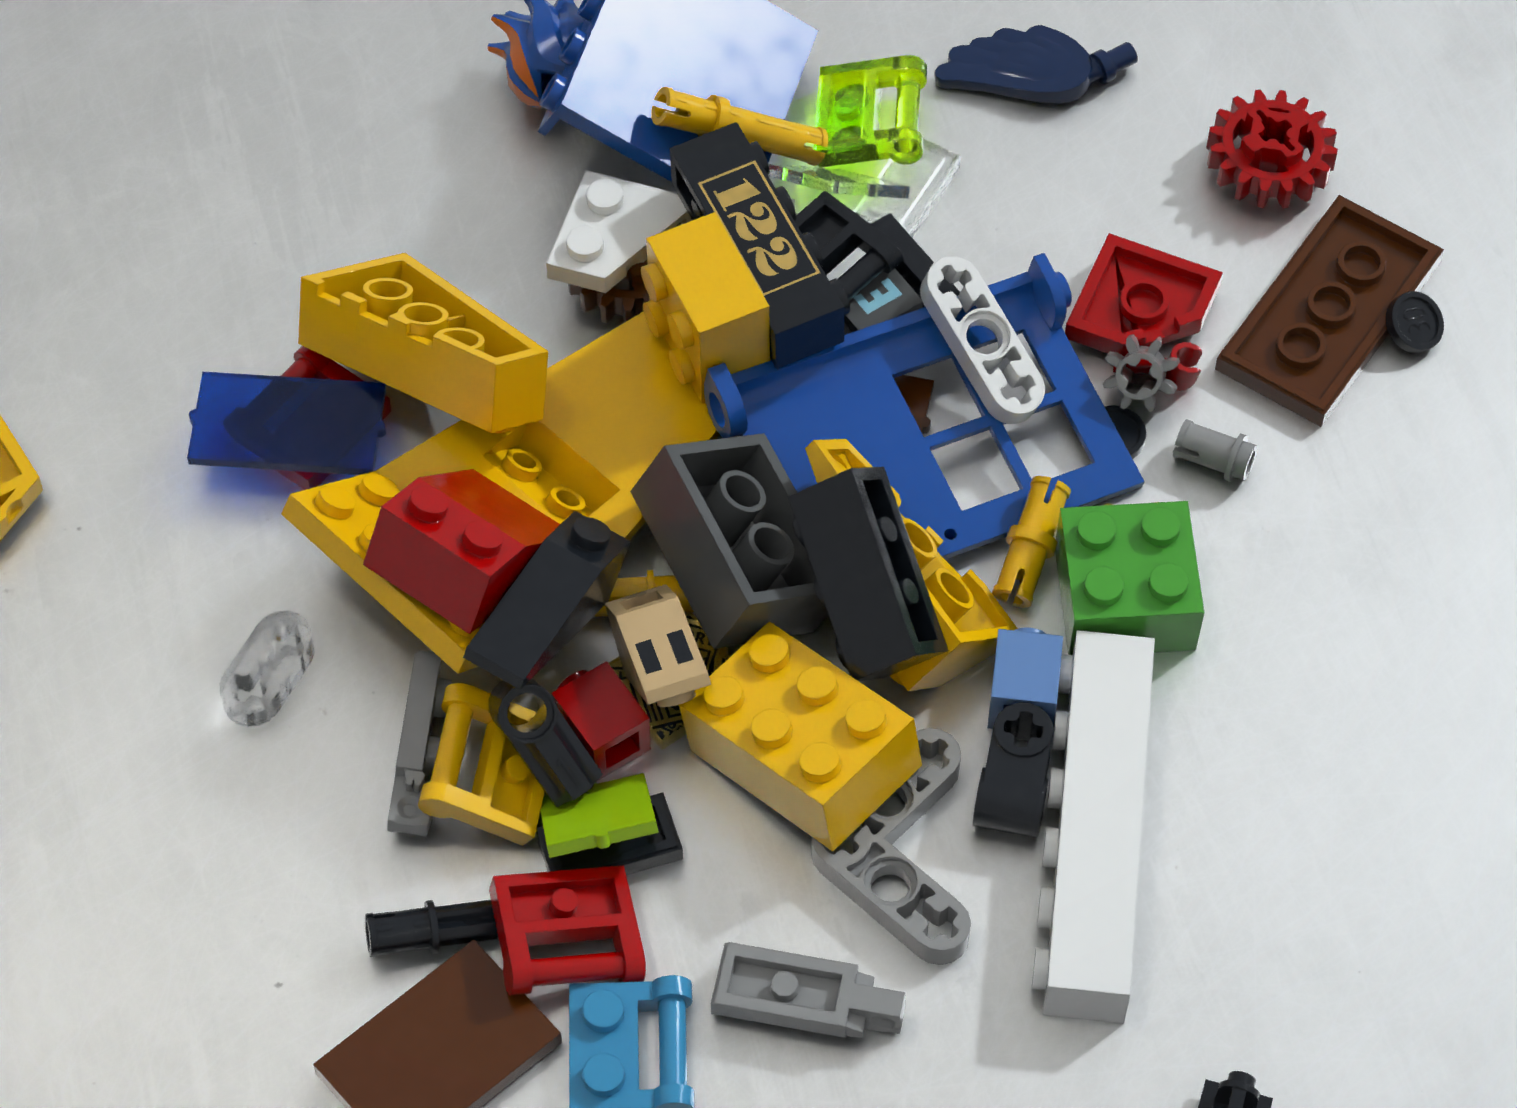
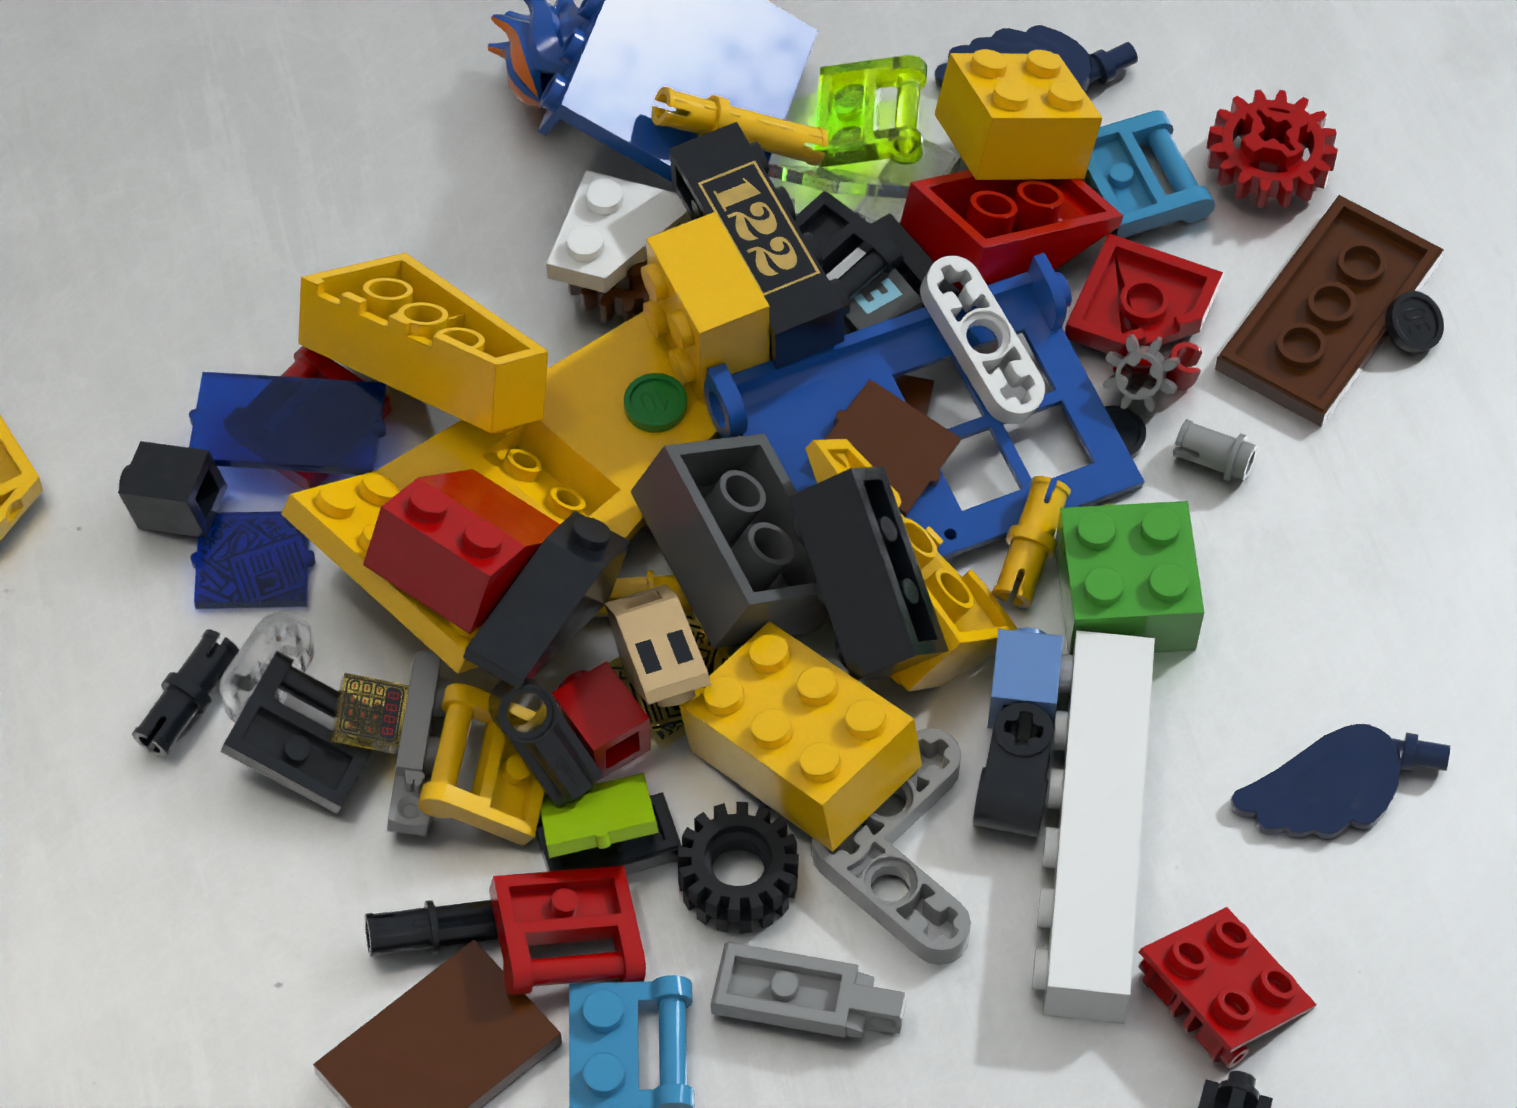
(172, 489): none -> black brick
(185, 693): none -> black pin
(252, 562): none -> clear blue piece
(291, 745): none -> black plate
(370, 713): none -> tile
(655, 402): none -> green piece
(738, 832): none -> black tyre
(896, 438): none -> reddish brown piece
(1005, 221): none -> red slope
(1017, 115): none -> yellow brick
(1128, 183): none -> dark azure plate
(1225, 982): none -> red hinge
(1336, 782): none -> dark blue animal

